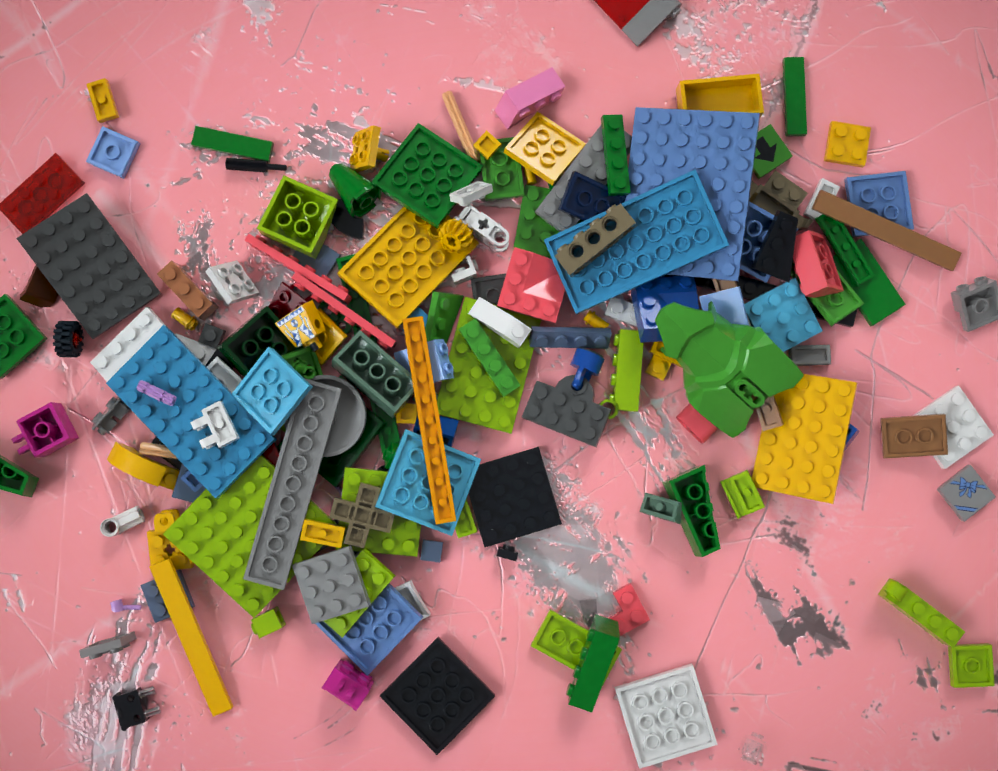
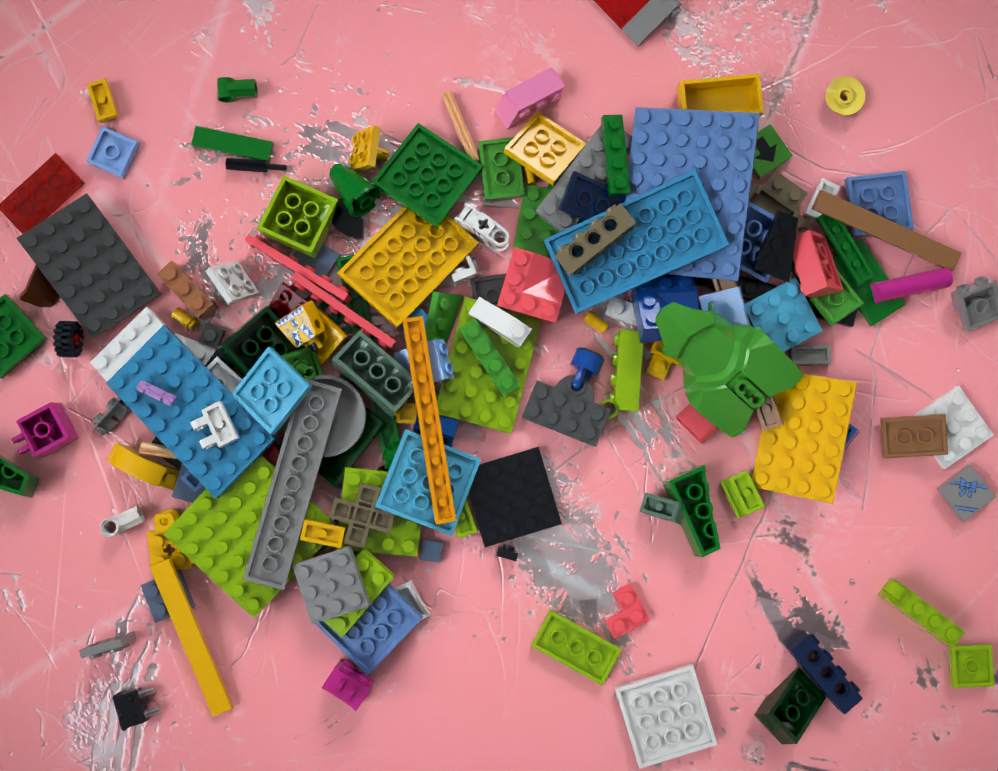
(117, 606): lavender hand -> none
(229, 89): none -> green piece
(267, 622): lime brick -> none
(437, 695): black plate -> none
(456, 235): yellow gear -> none
(470, 193): white plate -> none
(487, 145): yellow plate -> none
(570, 337): sand blue plate -> none
(593, 663): green wedge -> none
(790, 707): none -> dark green slope
(794, 96): green tile -> none
(843, 699): none -> dark blue brick
(847, 144): yellow plate -> none
(851, 90): none -> light yellow dish
(911, 285): none -> dark pink brick

